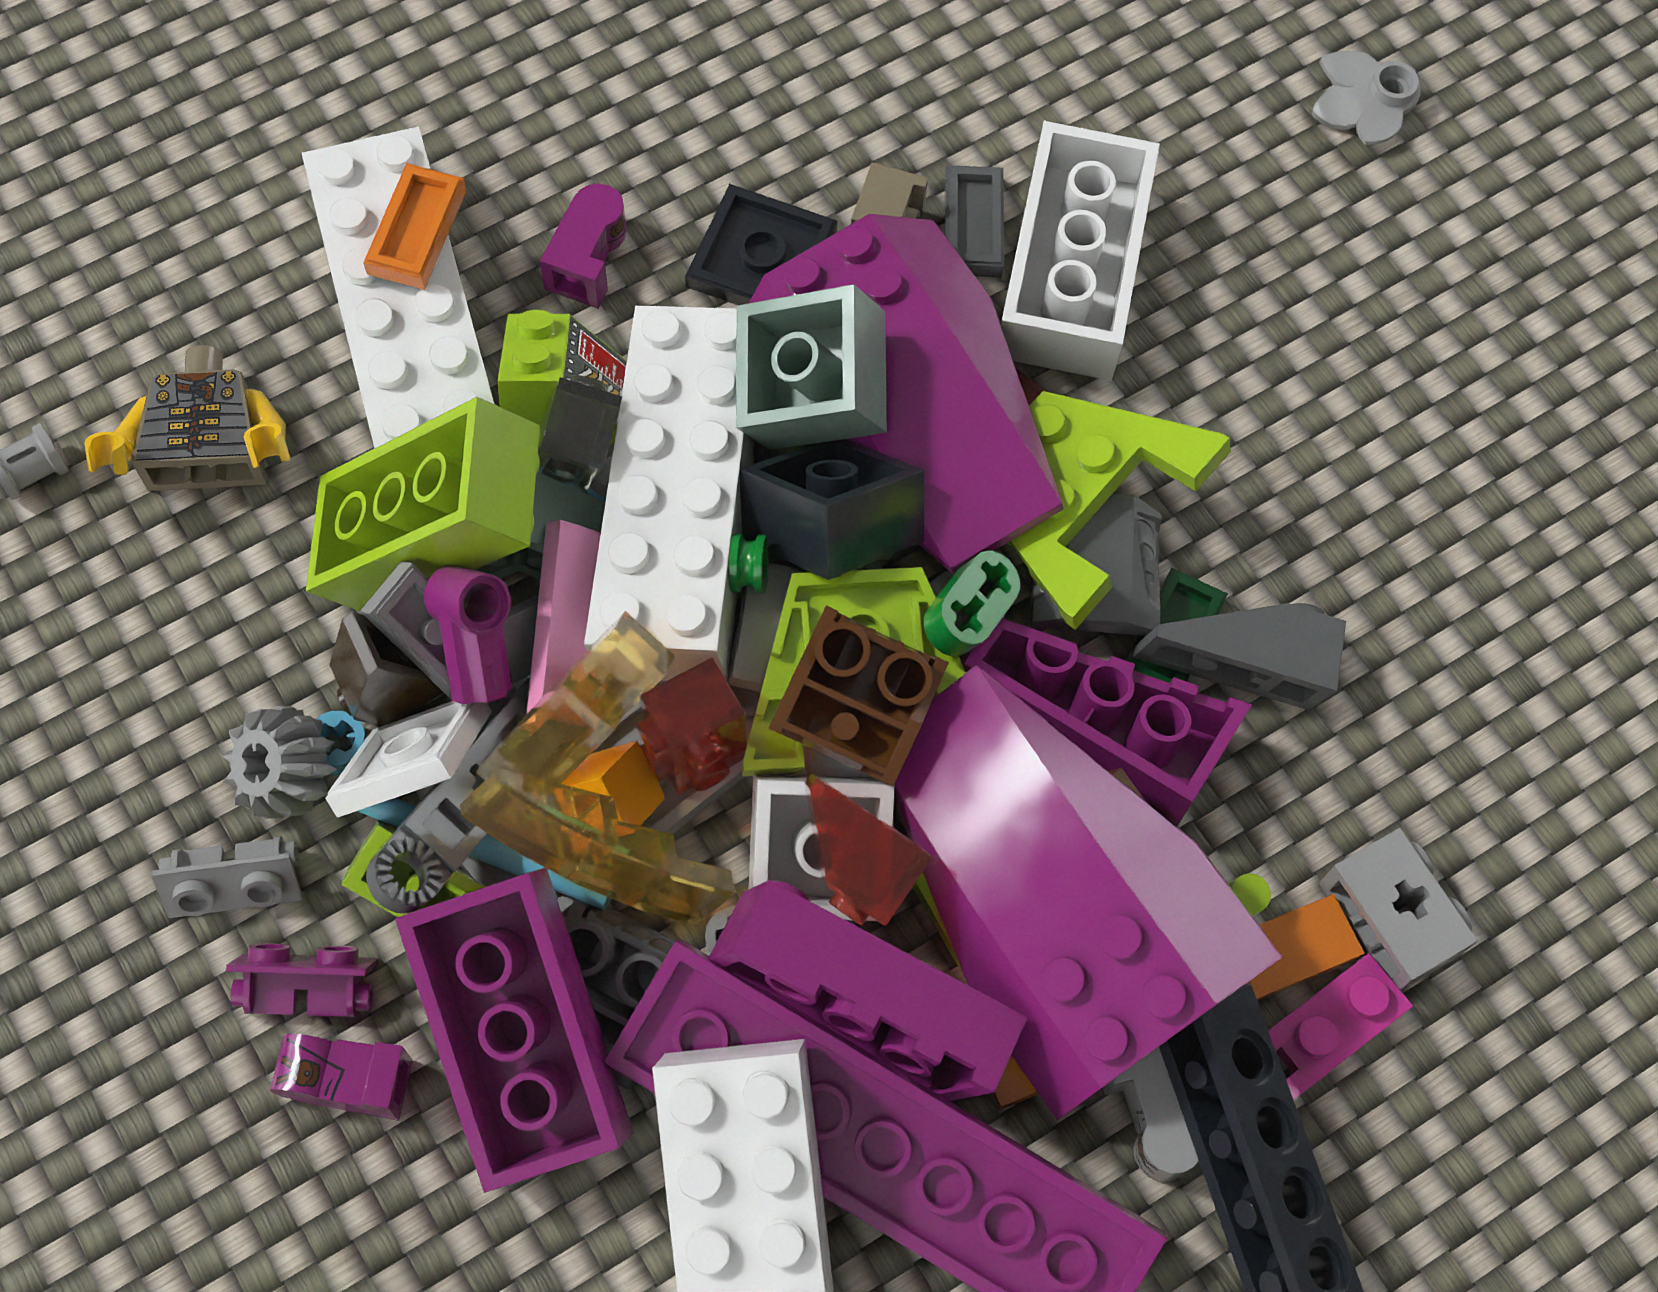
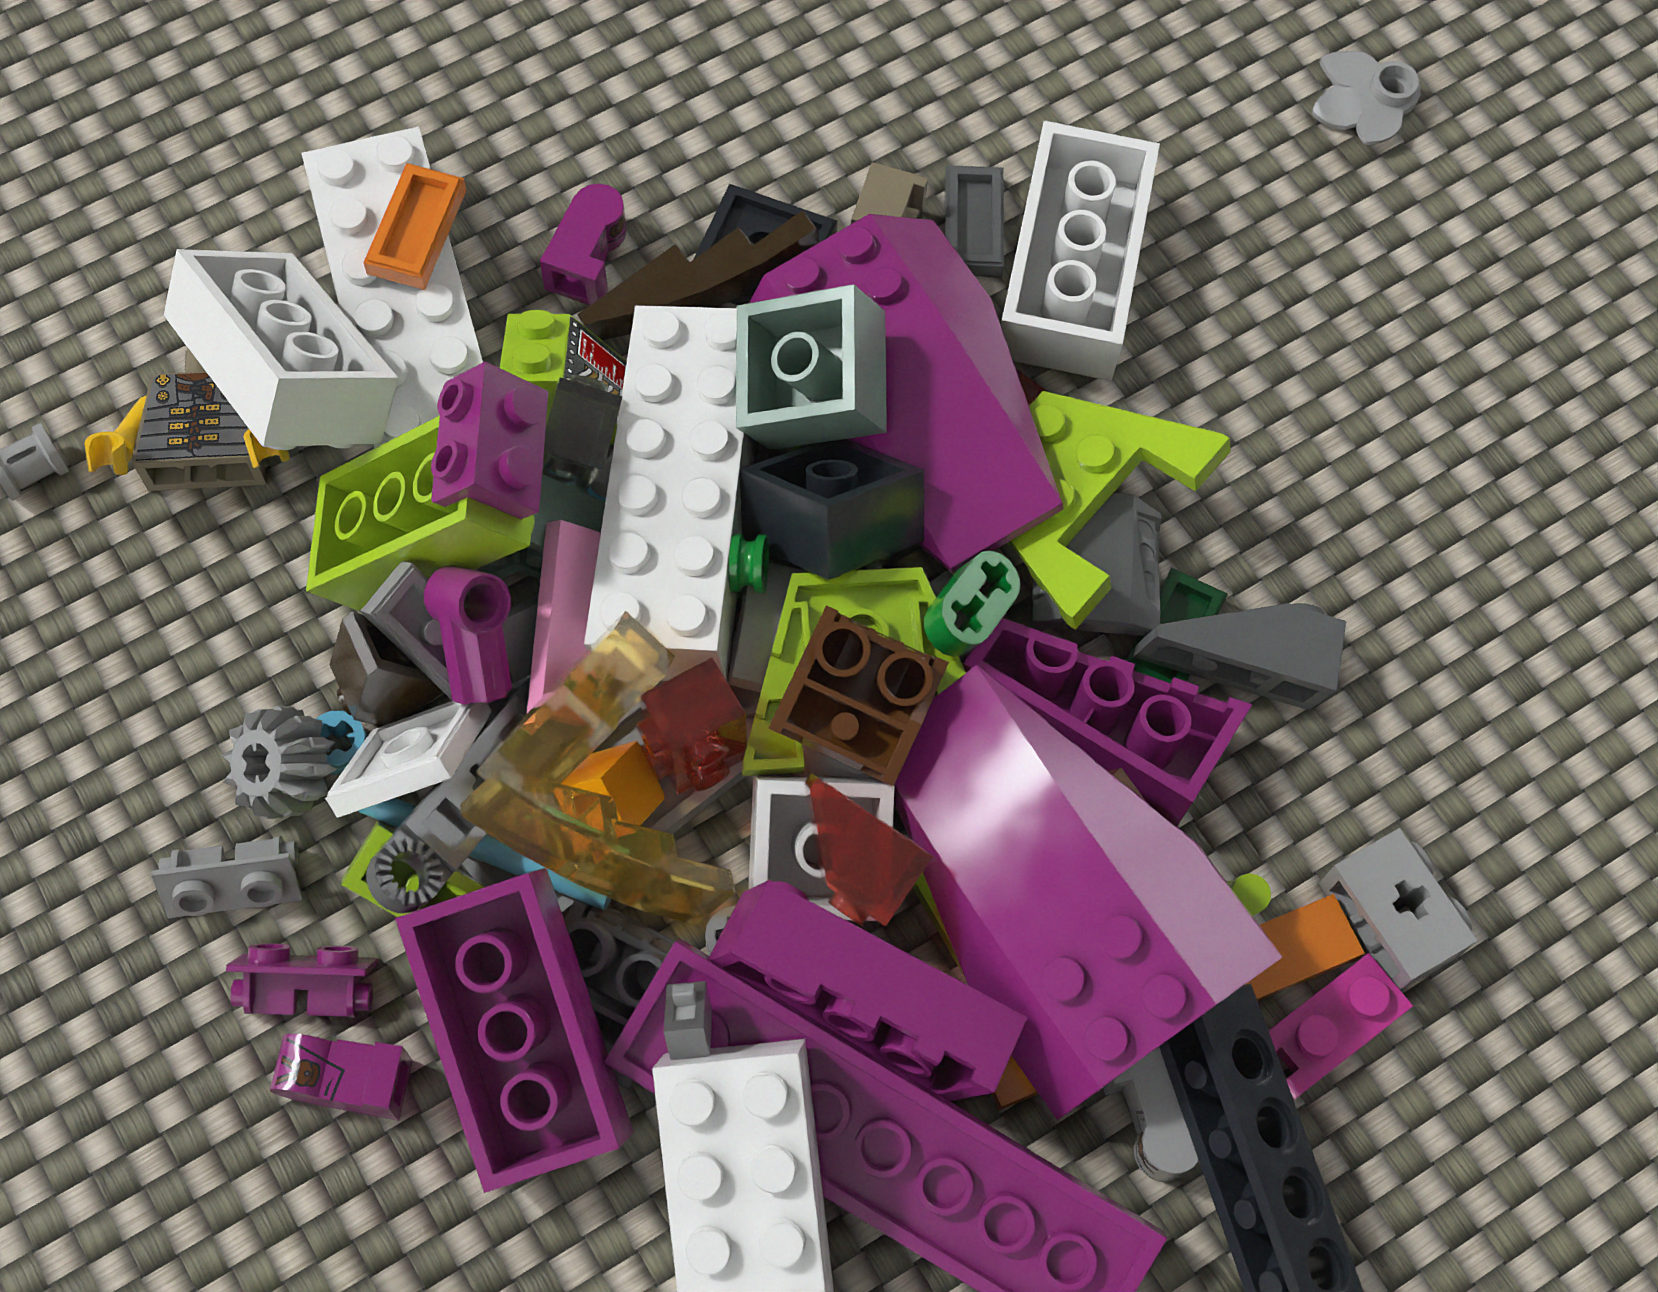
(279, 349): none -> white brick
(490, 441): none -> magenta bracket
(688, 1020): none -> flat silver piece
(708, 281): none -> dark brown slope

